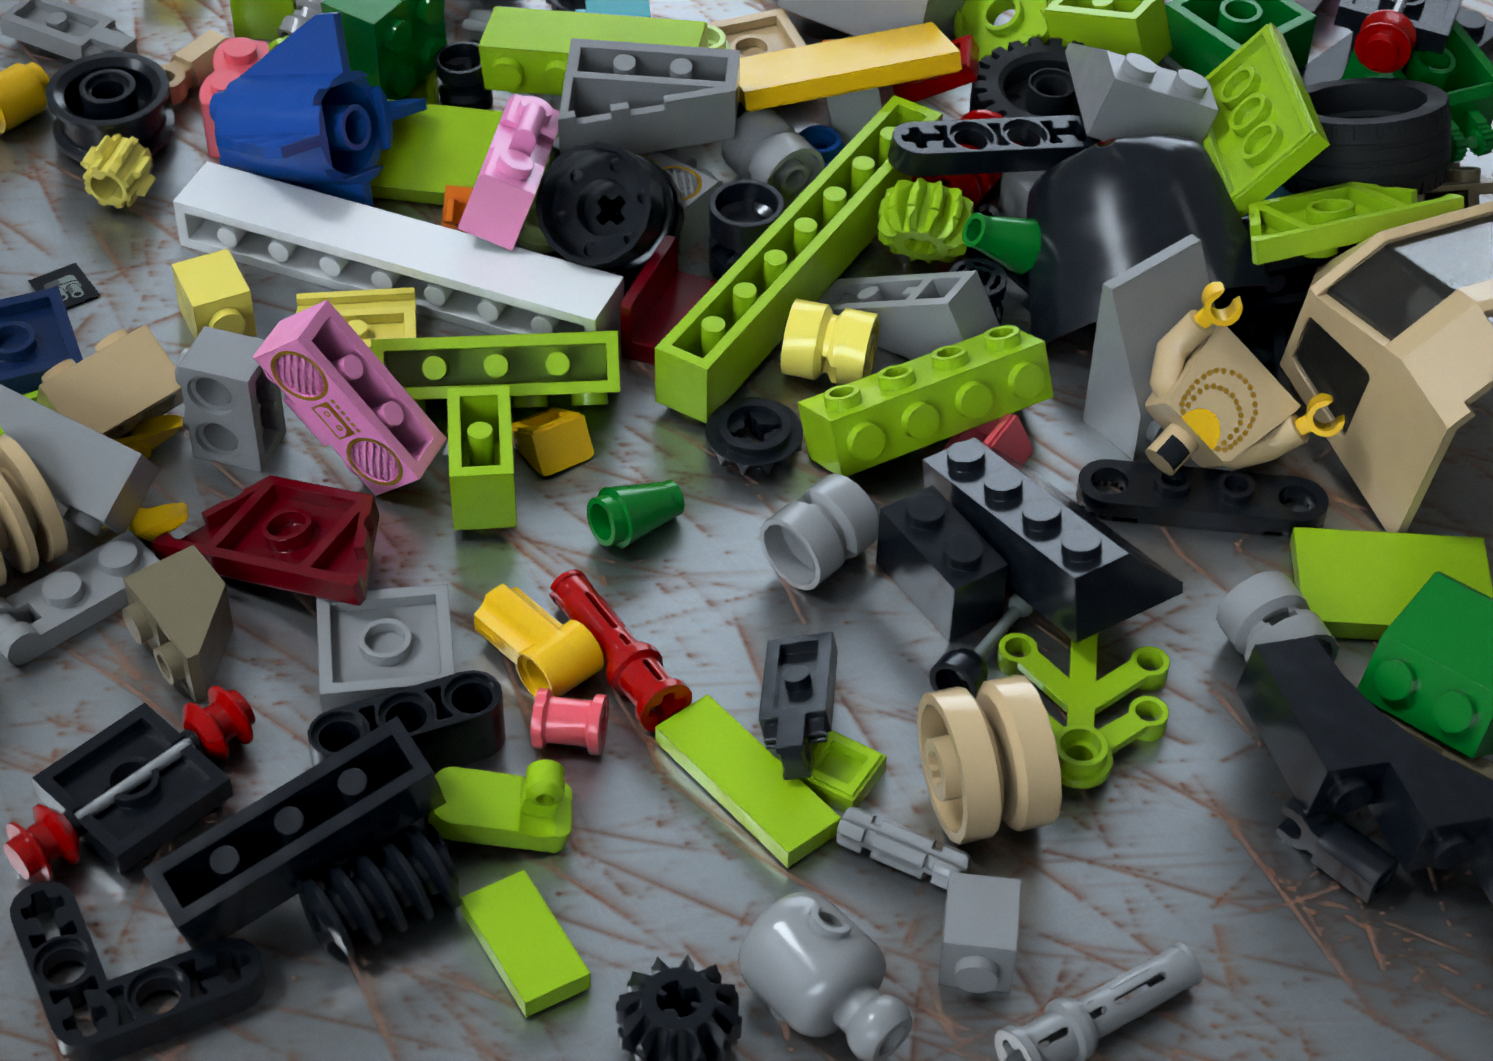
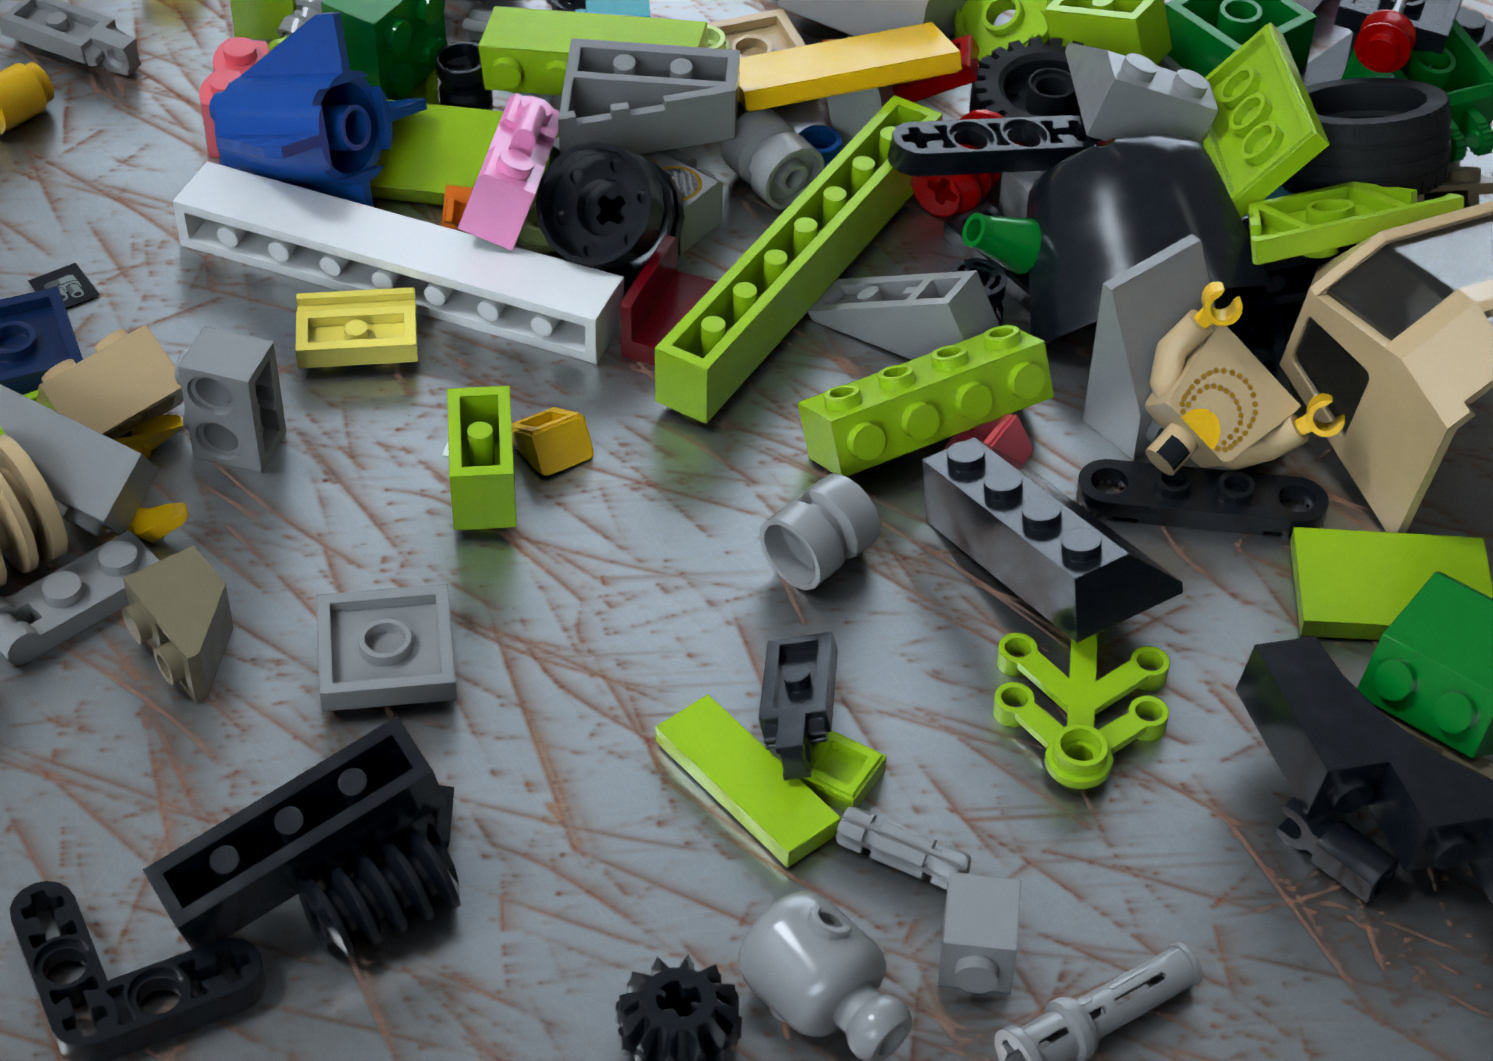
(110, 97): black wheel -> none
(118, 171): light yellow gear -> none
(131, 786): black plate -> none
(192, 65): tan bar -> none
(214, 294): light yellow brick -> none
(289, 538): dark red wing -> none
(349, 398): bright pink piece -> none
(448, 718): black beam -> none
(506, 807): lime piece -> none
(525, 943): lime tile -> none
(530, 363): lime brick -> none
(537, 643): yellow piece -> none
(569, 721): coral bush -> none
(632, 511): green cone -> none
(632, 665): red pin -> none
(737, 218): black wheel -> none
(767, 420): black gear -> none
(829, 343): light yellow wheel -> none
(924, 220): lime gear -> none
(941, 563): black brick -> none
(968, 667): black hinge -> none
(989, 758): tan wheel -> none
(1270, 610): light grey wheel -> none

